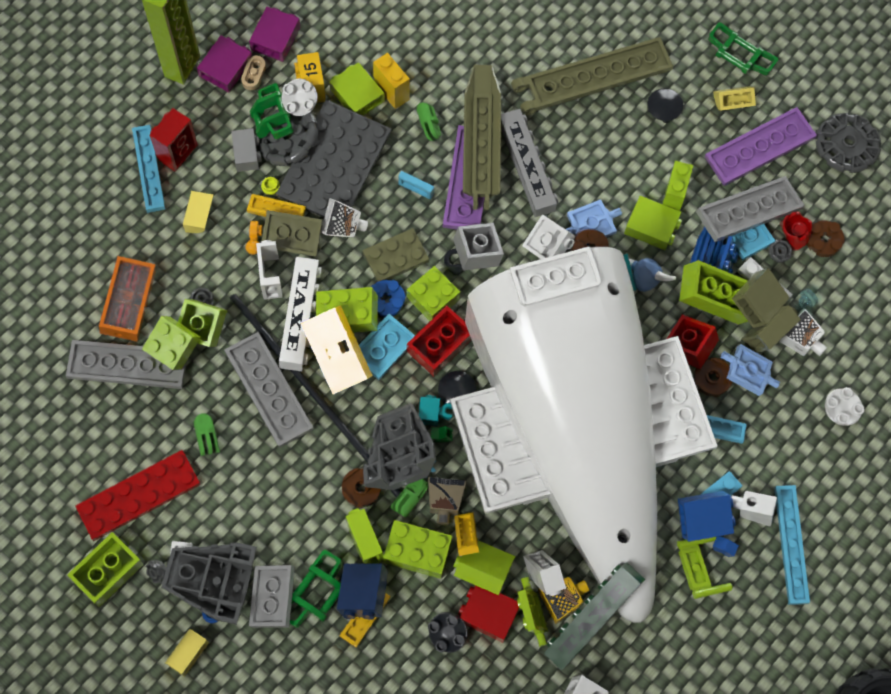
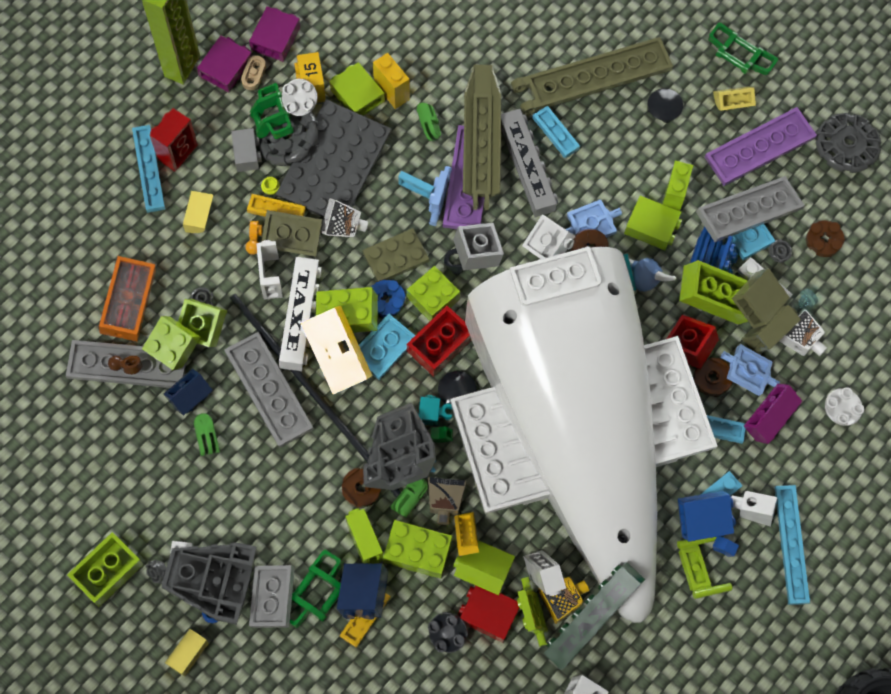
(130, 365): none -> reddish brown plate
(137, 495): red plate -> none
(188, 392): none -> dark blue brick
(437, 198): none -> light blue plate
(556, 132): none -> medium azure plate
(773, 413): none -> magenta brick
(796, 230): red hair -> none

